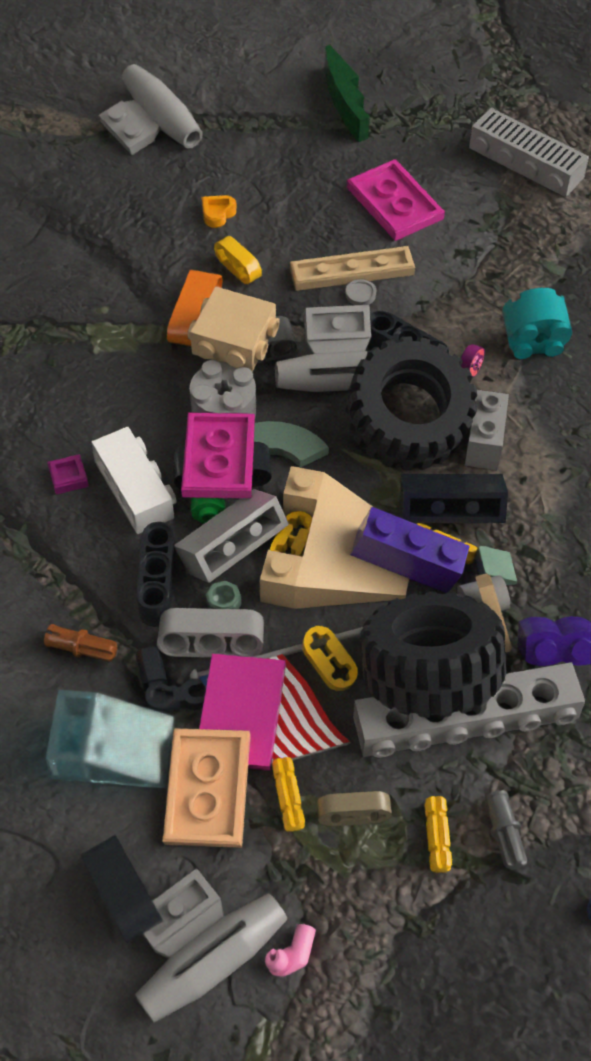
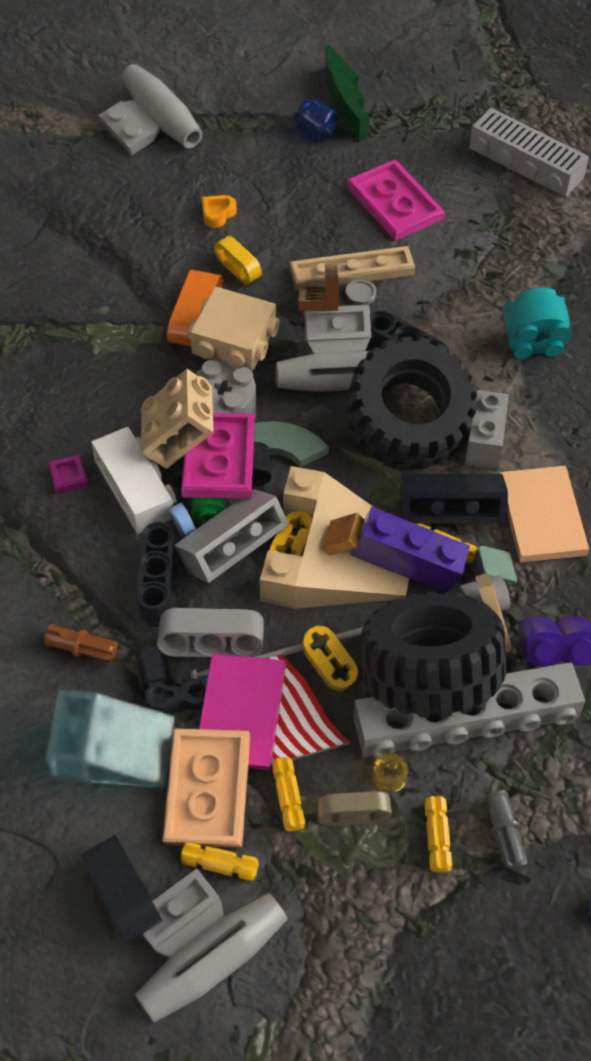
(176, 418): none -> tan brick
(182, 520): none -> light blue tile
(219, 861): none -> yellow axle
(223, 596): sand green tile -> none
(294, 957): bright pink arm -> none
(316, 119): none -> clear blue head
(321, 297): none -> reddish brown fence
(343, 533): none -> pearl gold tile
(393, 762): none -> clear yellow bush
(473, 358): magenta tile -> none
(544, 514): none -> light nougat tile

